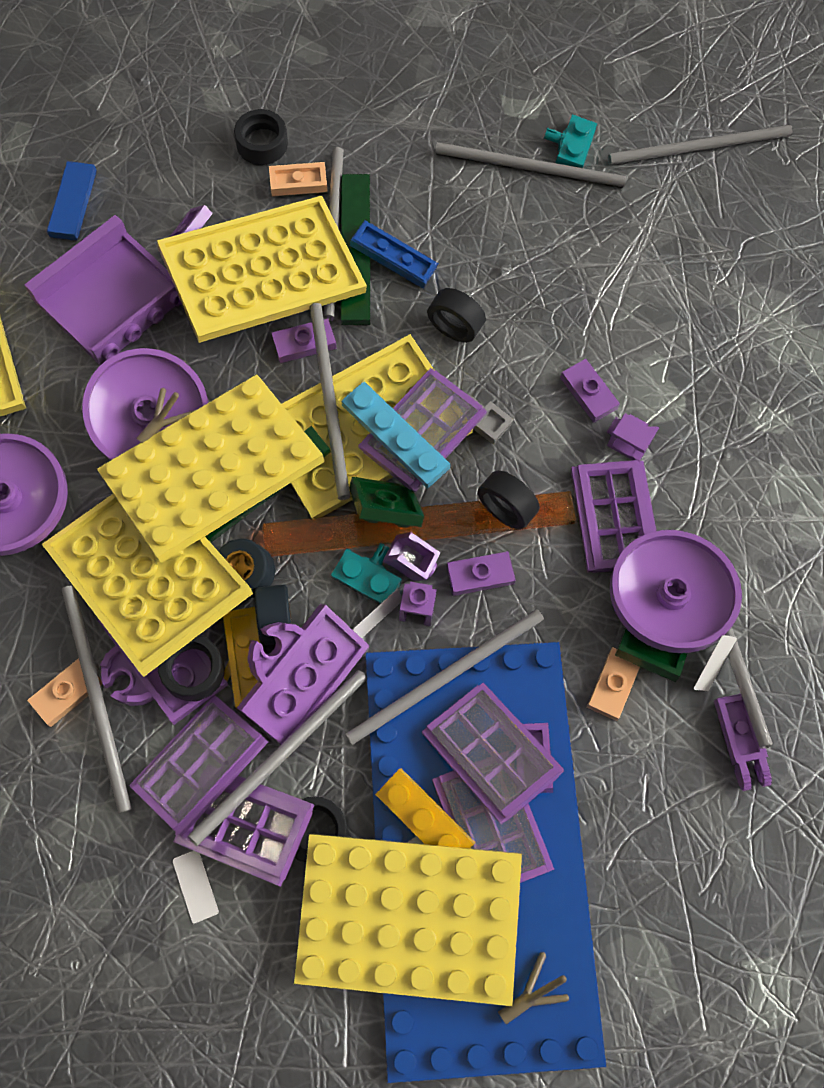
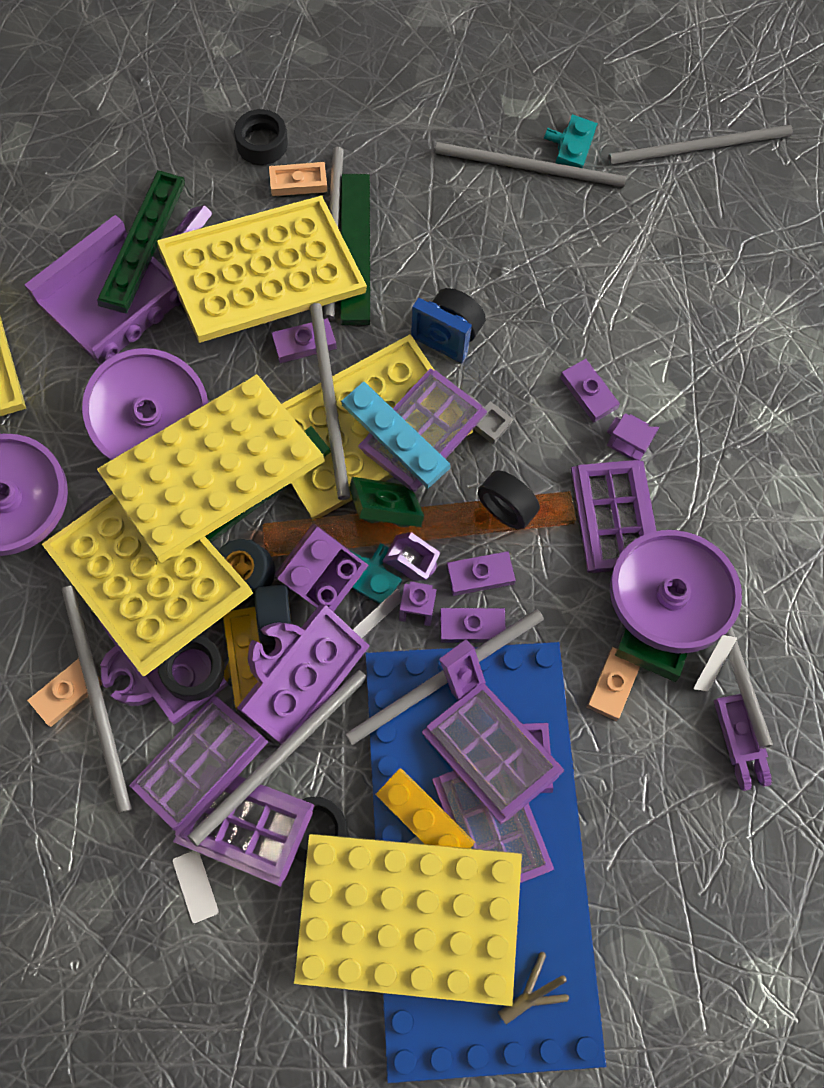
(72, 201): blue tile -> none
(141, 242): none -> dark green tile
(158, 420): dark tan plant -> none
(321, 569): none -> medium lavender slope
(393, 254): blue tile -> none
(440, 330): none -> blue plate
(462, 669): none -> medium lavender plate
(471, 624): none -> medium lavender plate

